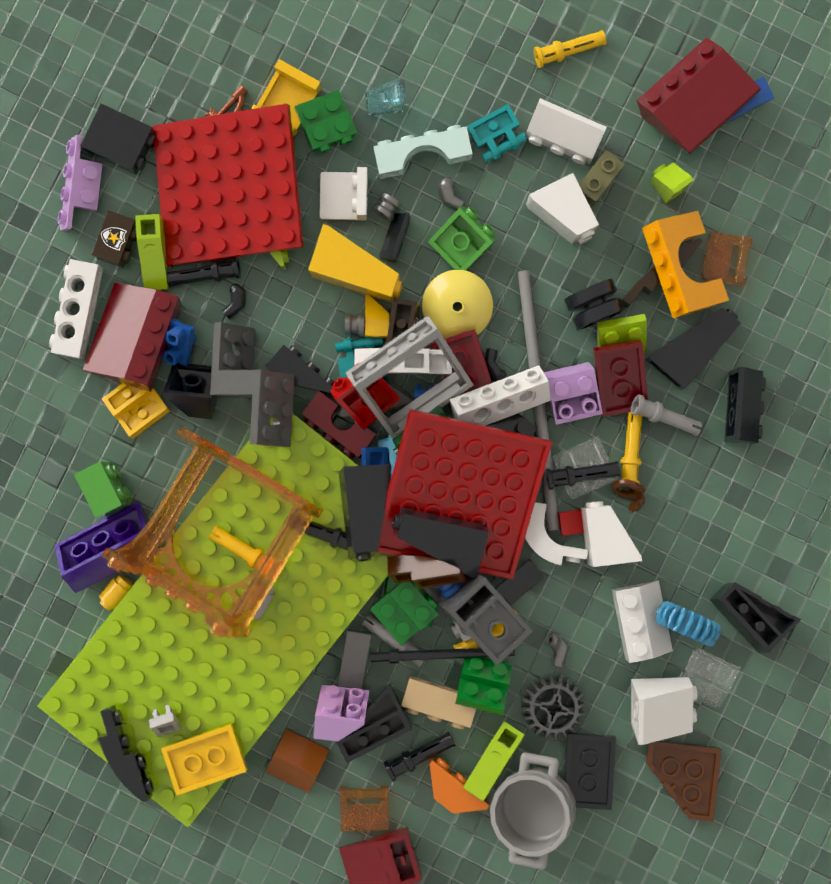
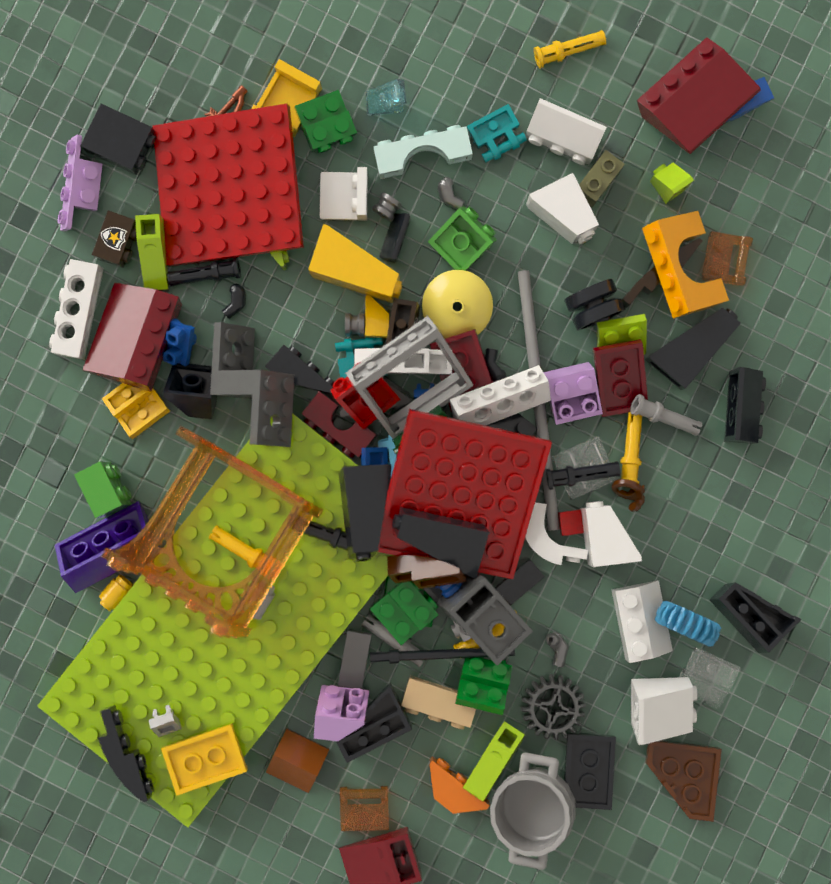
(408, 761): black pin -> none

